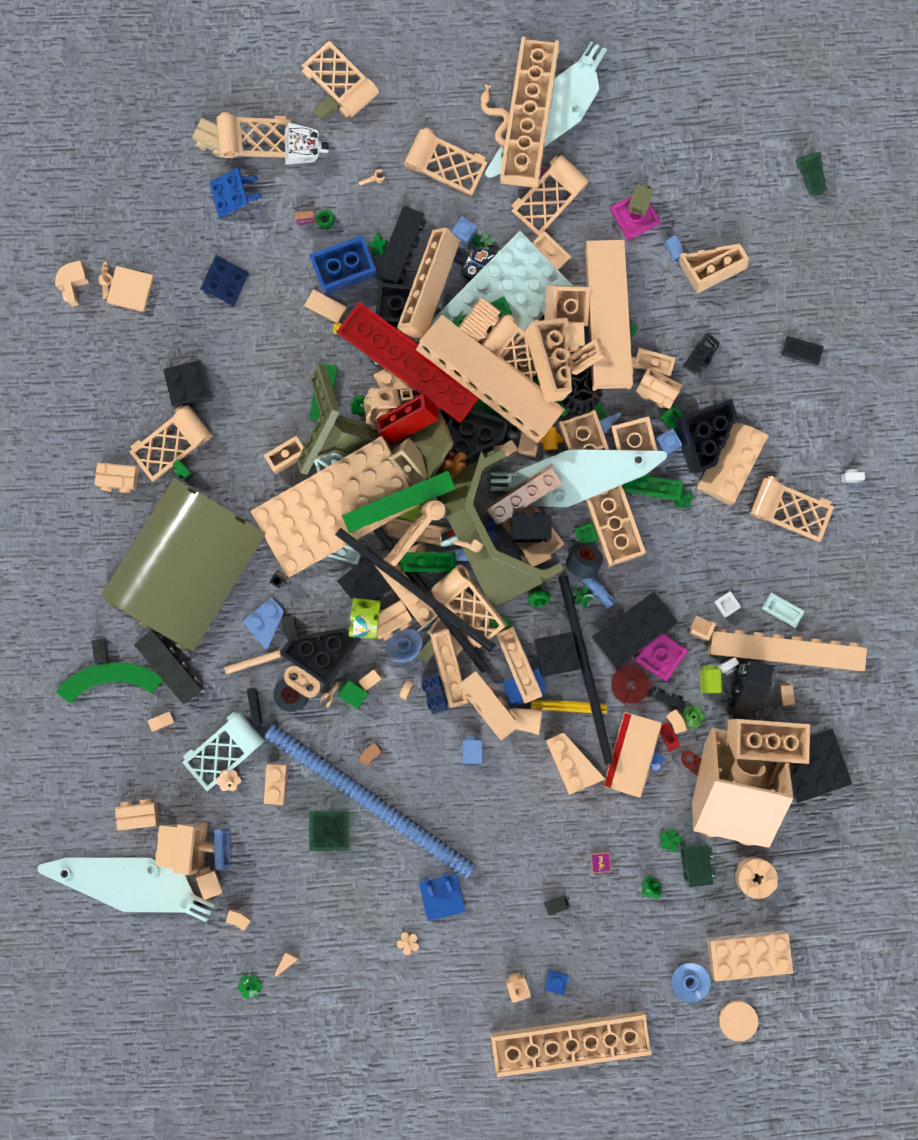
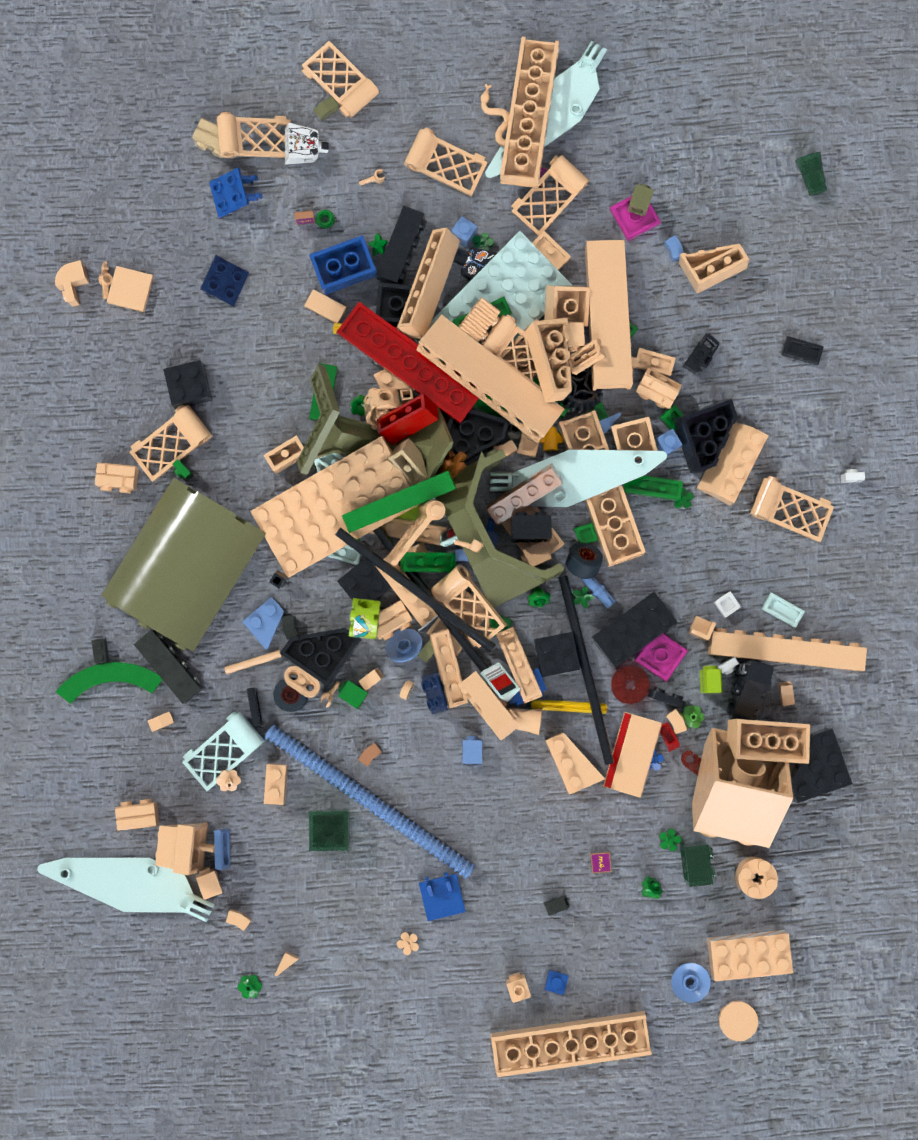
(500, 681): none -> slope

